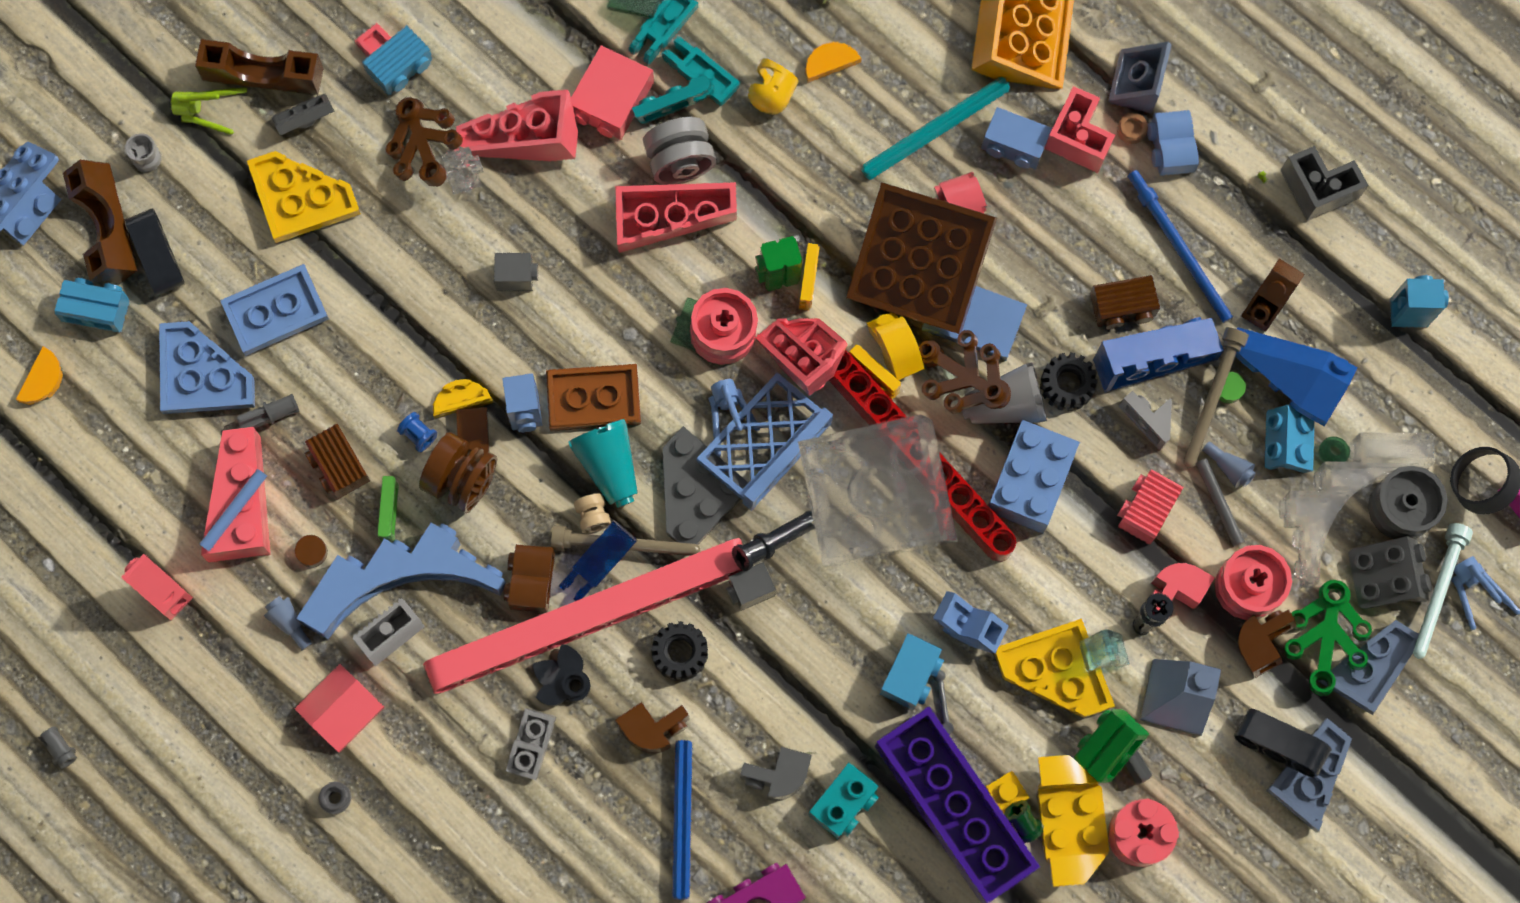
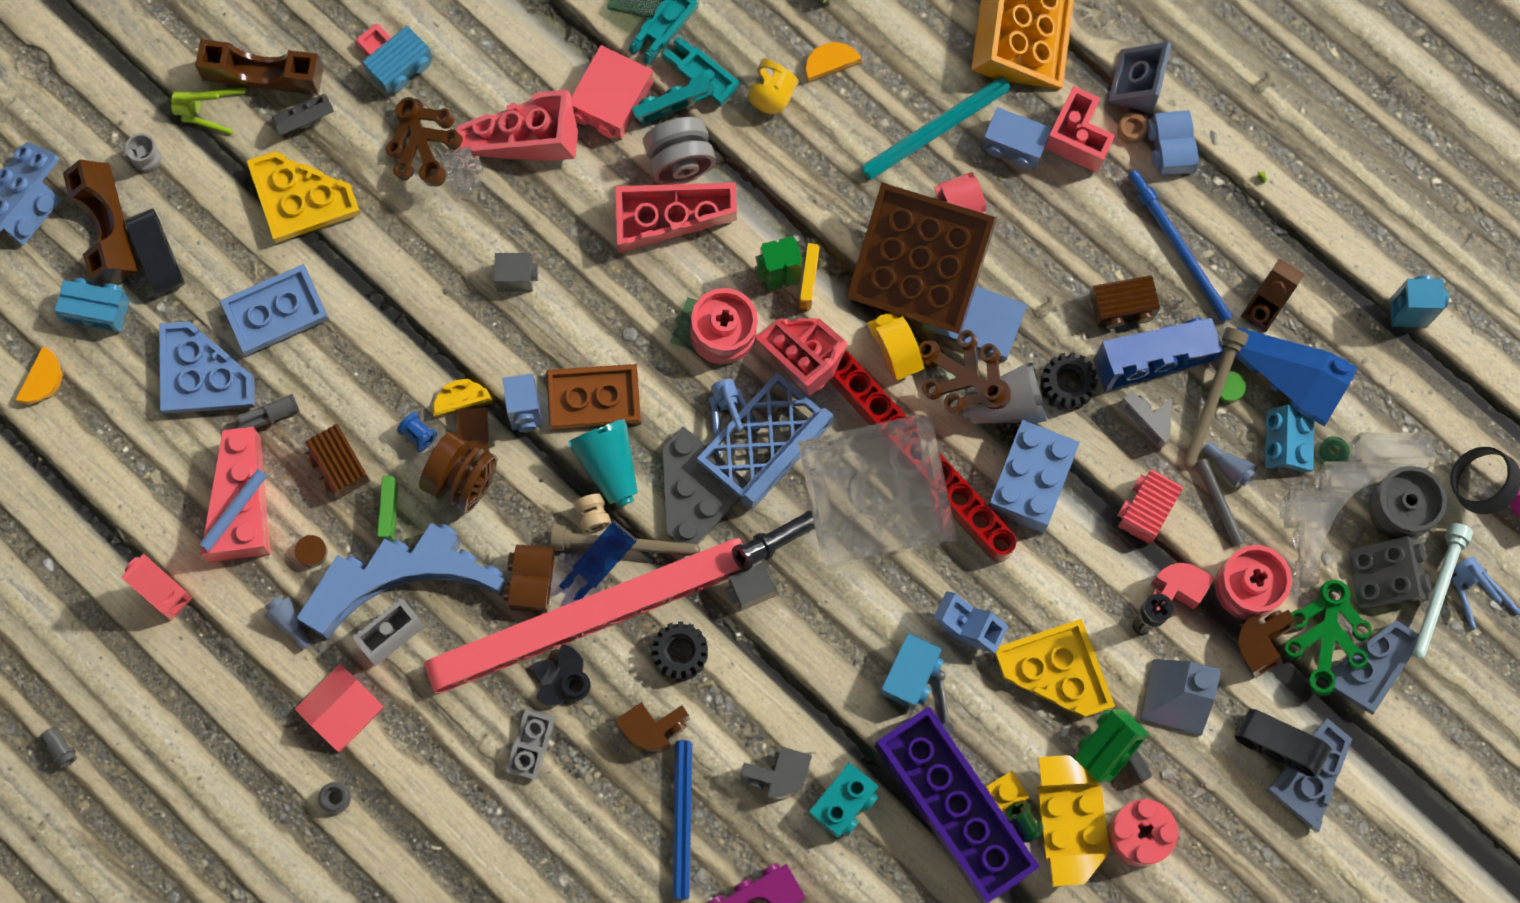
(878, 373): yellow tile -> none
(1104, 650): clear light blue slope -> none
(1319, 189): dark grey brick -> none

